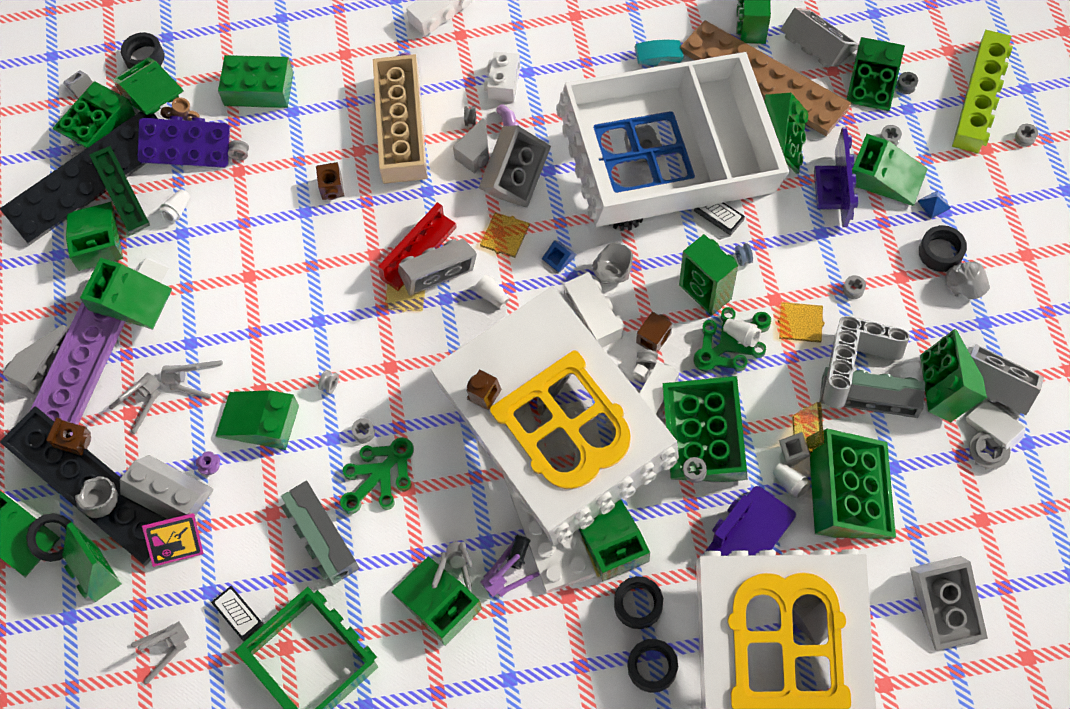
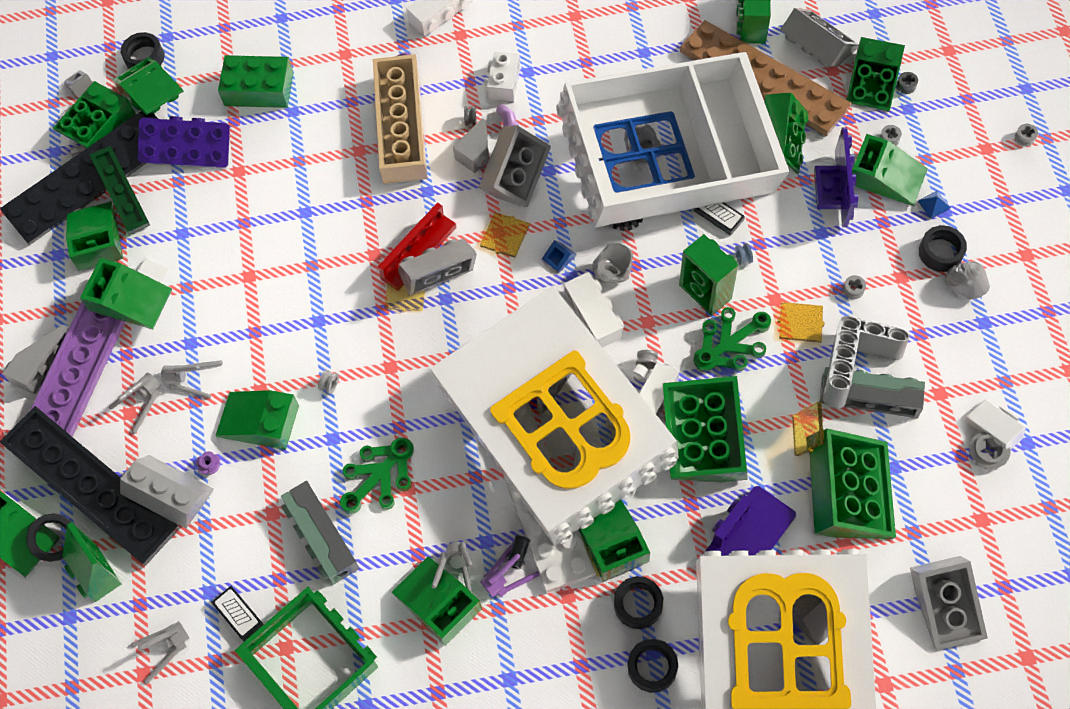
(60, 438): reddish brown brick -> none
(97, 497): light grey hair -> none
(173, 539): piece -> none
(174, 206): white cone -> none
(179, 108): medium nougat piece -> none
(238, 150): light grey bush -> none
(330, 173): reddish brown brick -> none
(365, 423): light grey bush -> none
(480, 387): reddish brown brick -> none
(491, 291): white cone -> none
(654, 332): reddish brown brick -> none
(658, 50): teal slope -> none
(697, 462): light grey bush -> none
(744, 332): white cone -> none
(793, 481): white cone -> none
(794, 449): light grey slope -> none
(951, 378): green slope -> none
(982, 92): lime brick -> none
(1007, 380): light grey slope -> none

